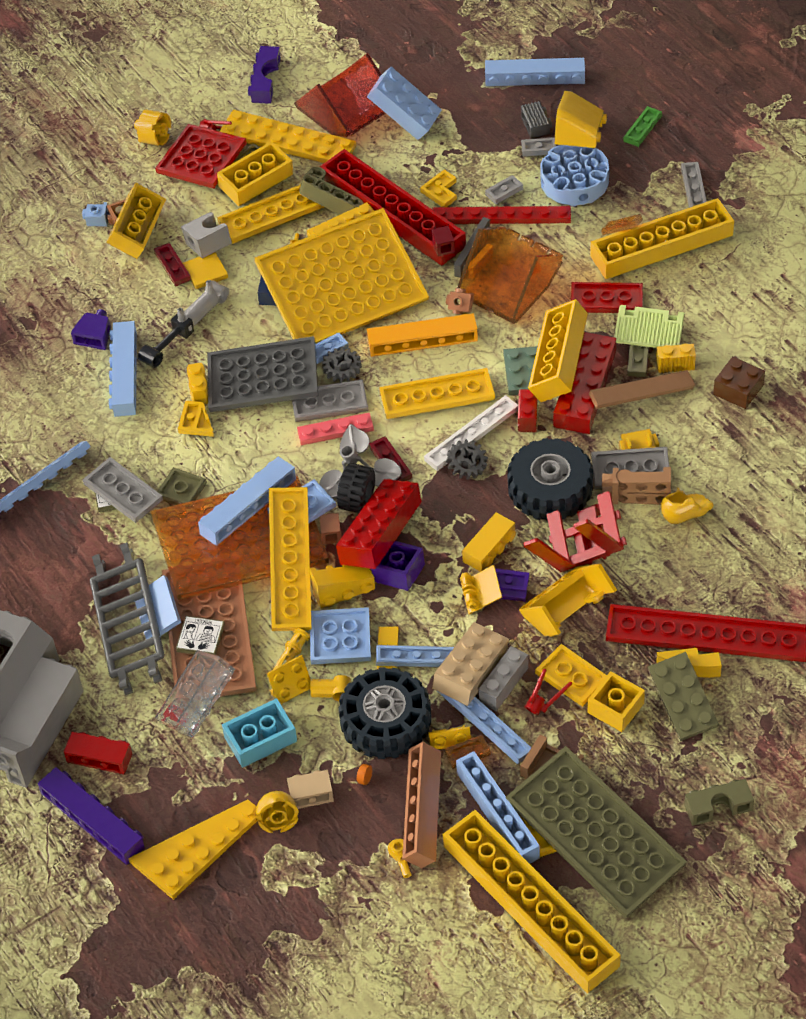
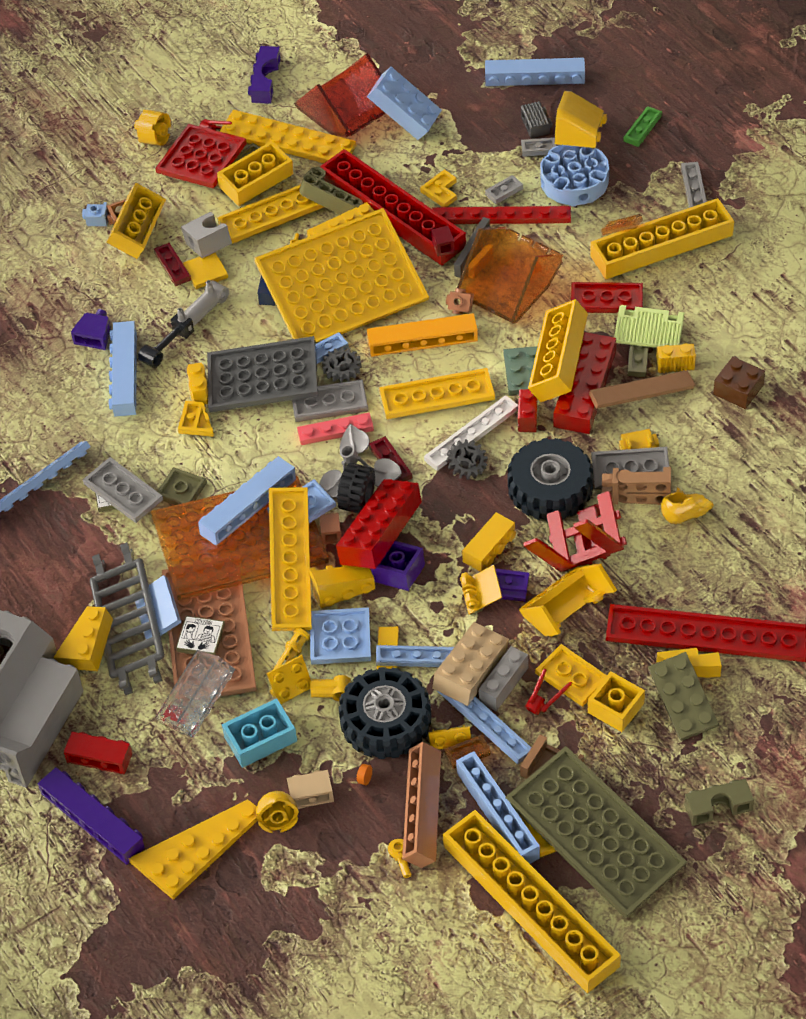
(86, 640): none -> yellow wedge

